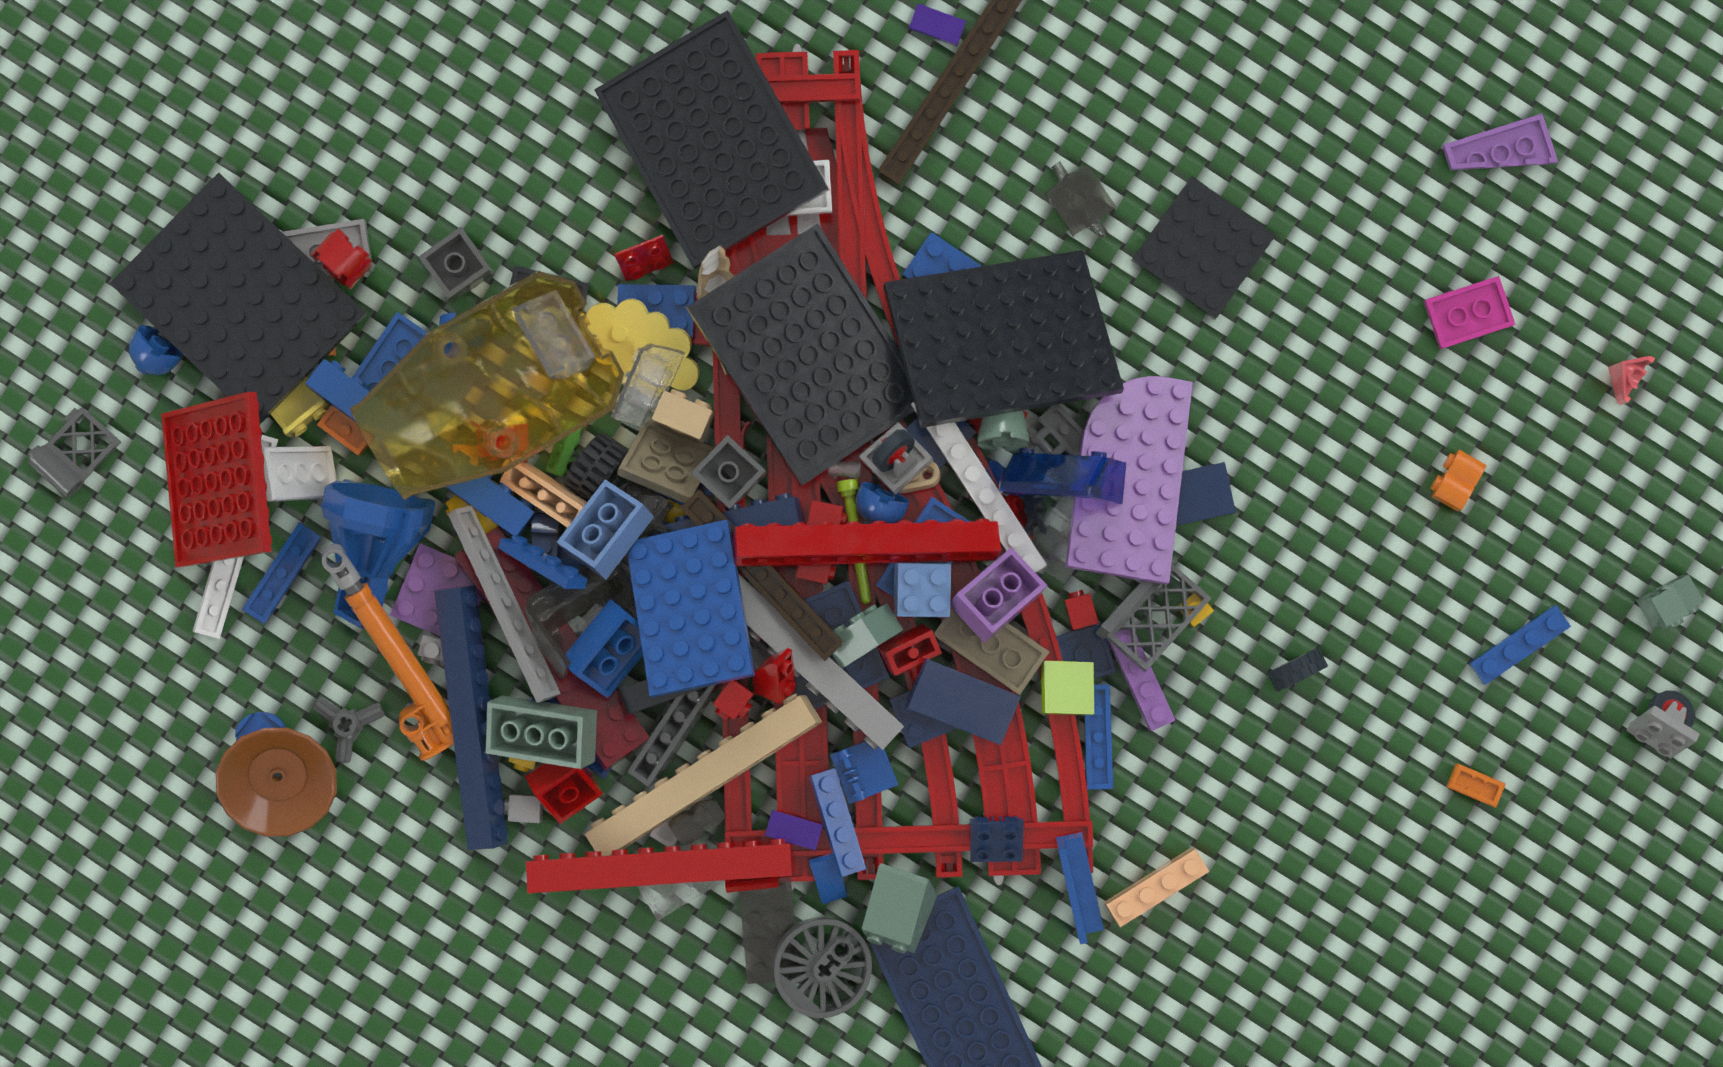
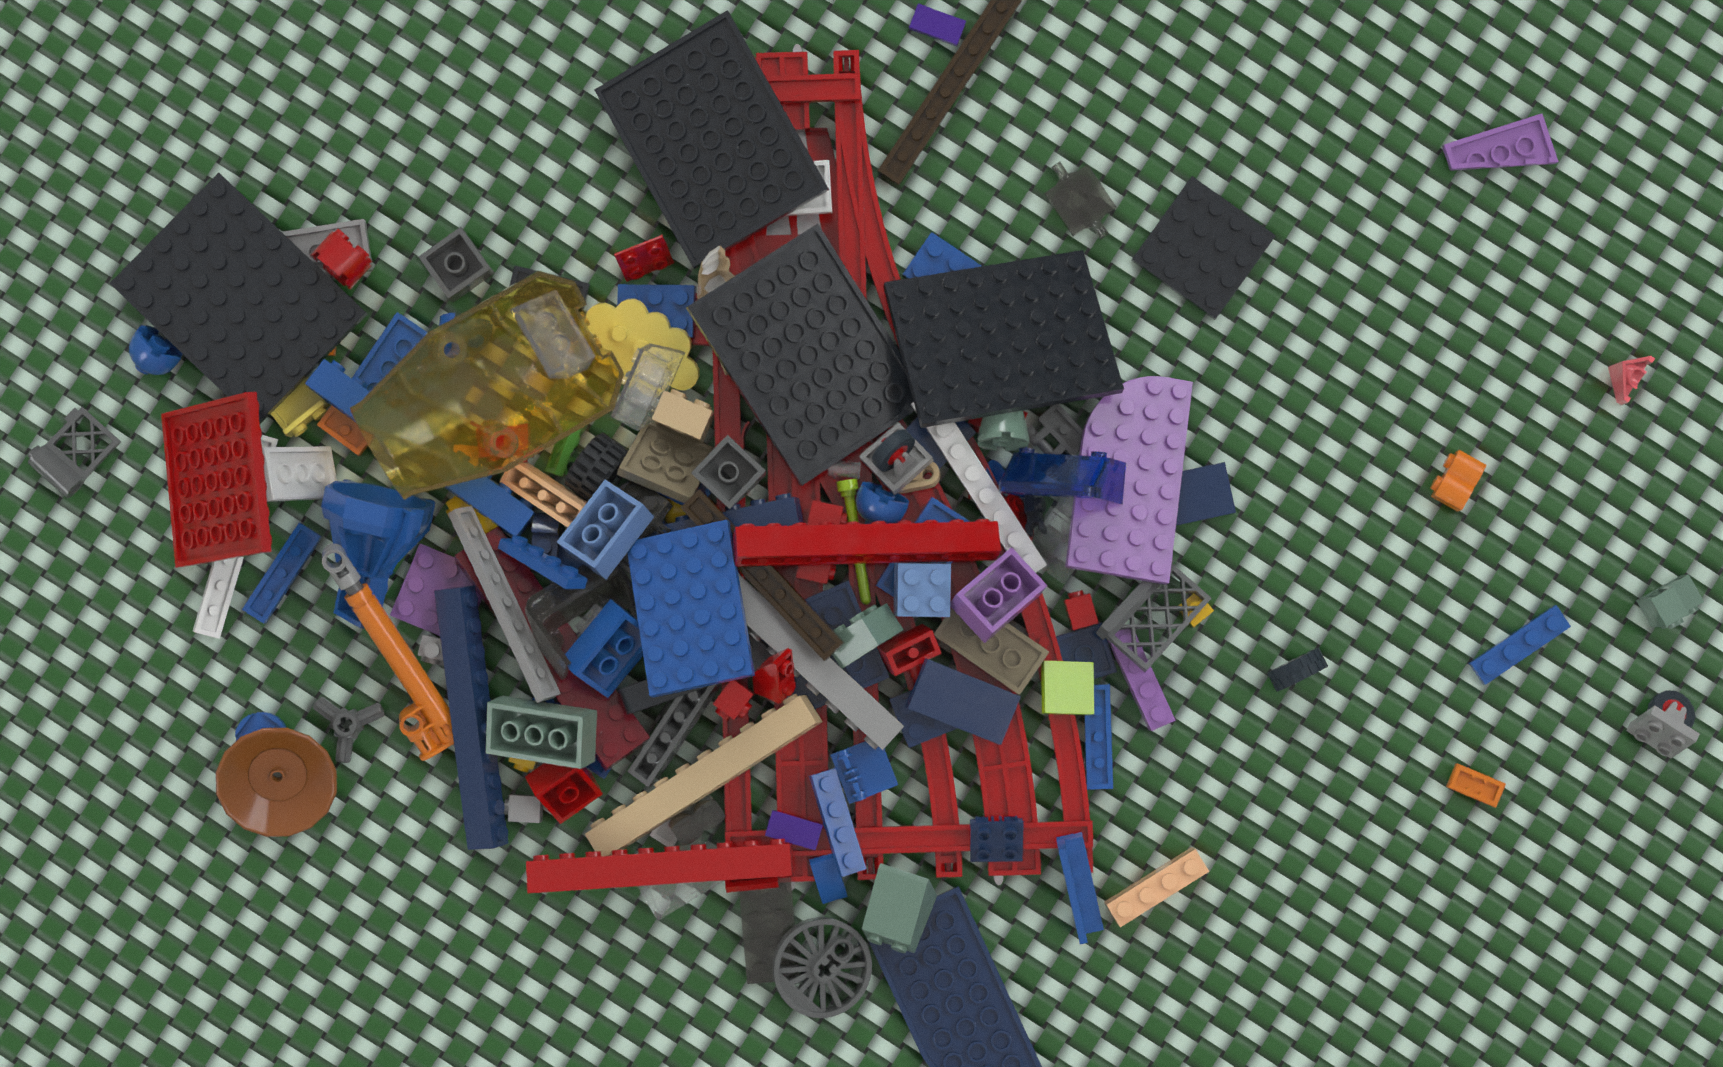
(1469, 312): dark pink plate -> none

